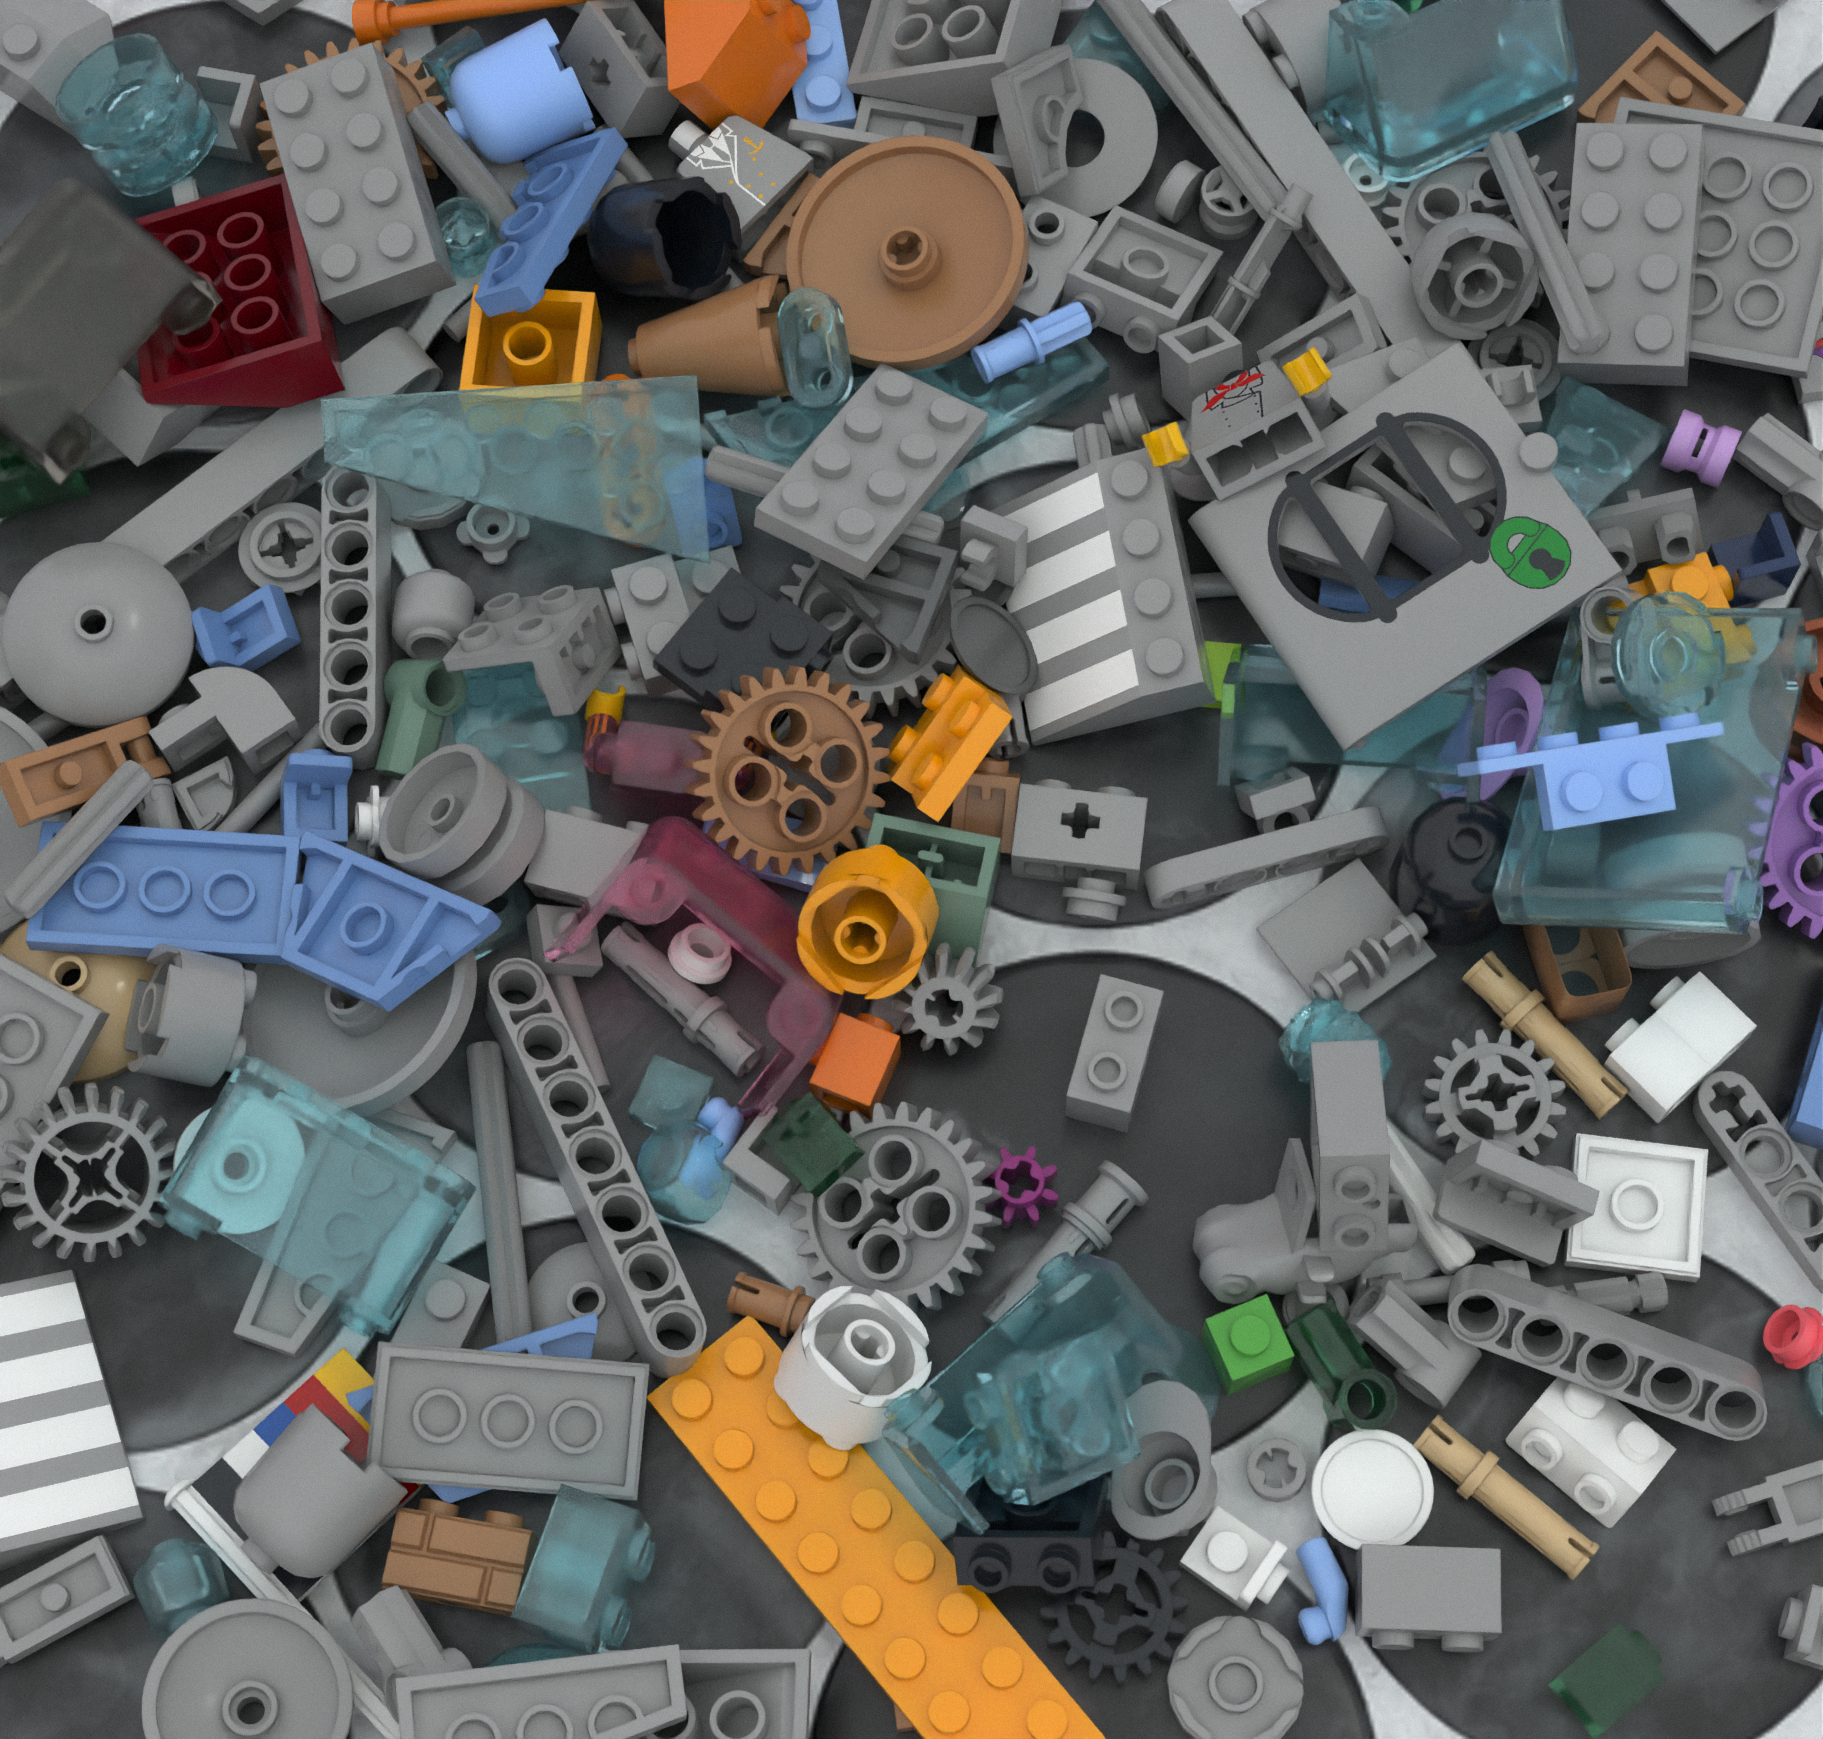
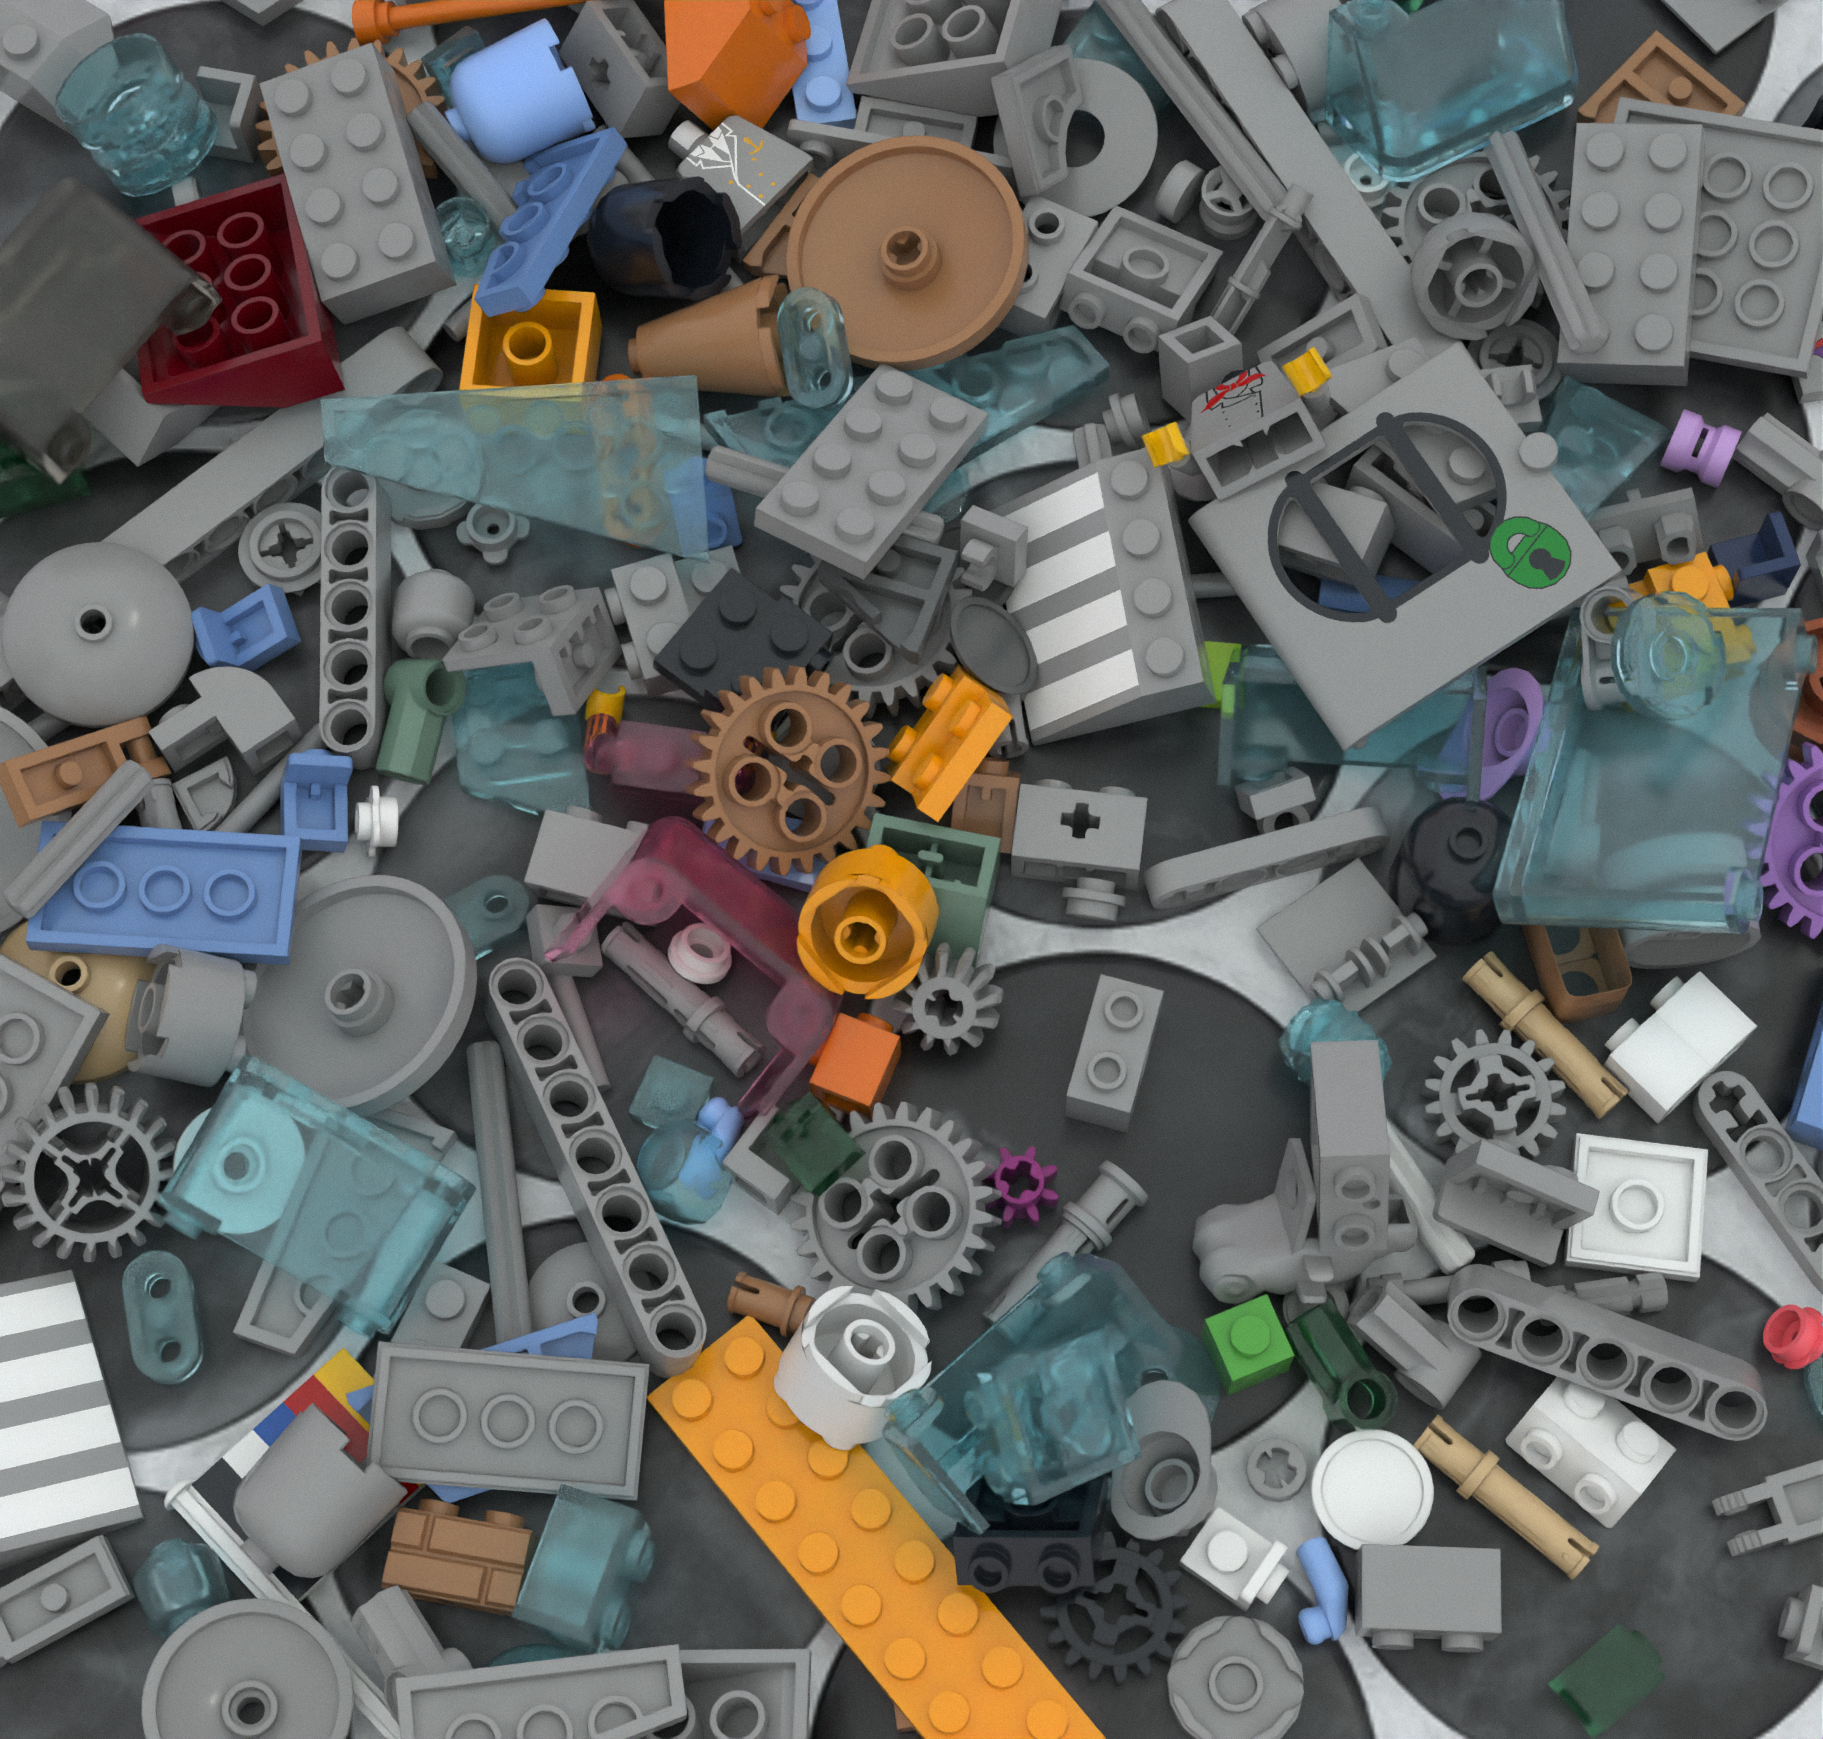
(164, 1319): none -> clear light blue plate
(375, 925): medium blue wing -> none
(462, 824): light grey wheel -> none
(1031, 341): light blue axle -> none
(1602, 779): light blue bracket -> none

